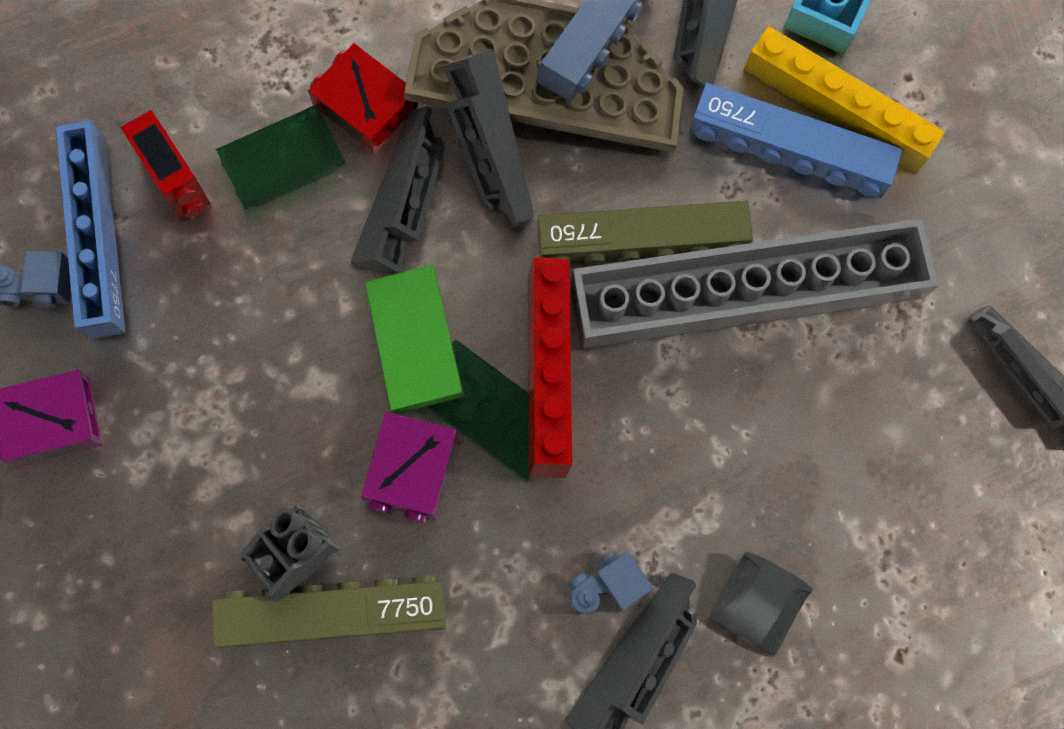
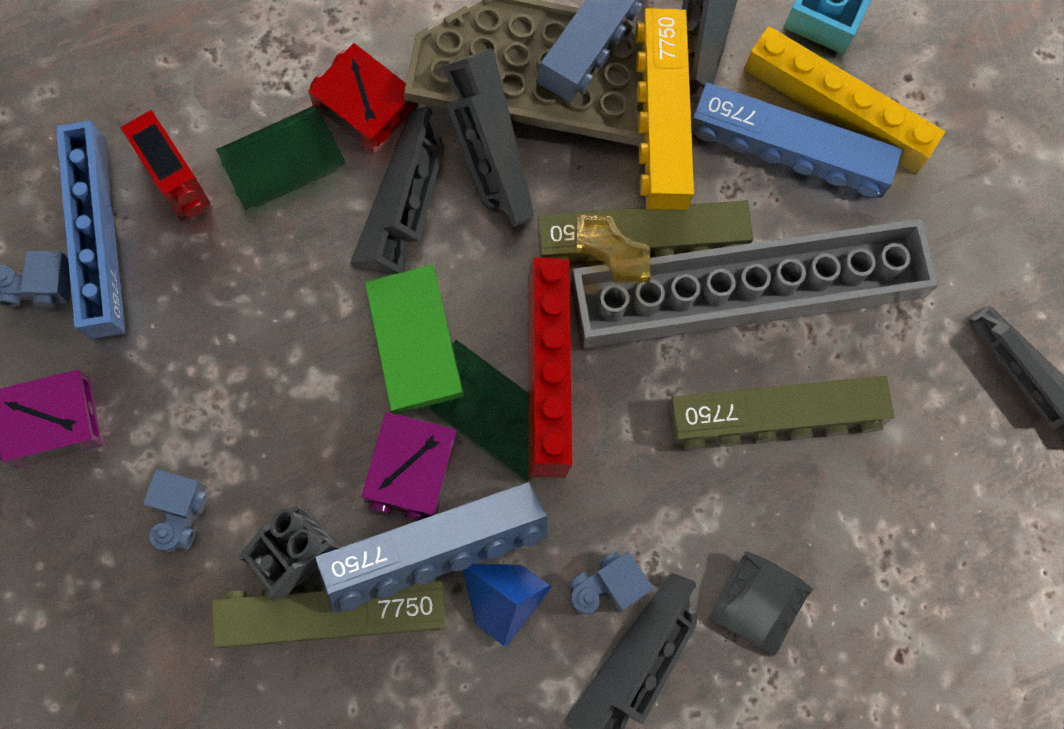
(180, 502): none -> sand blue brick
(431, 547): none -> brick
(503, 597): none -> blue slope
(624, 257): none -> clear yellow tile
(666, 110): none -> yellow brick
(780, 411): none -> olive brick

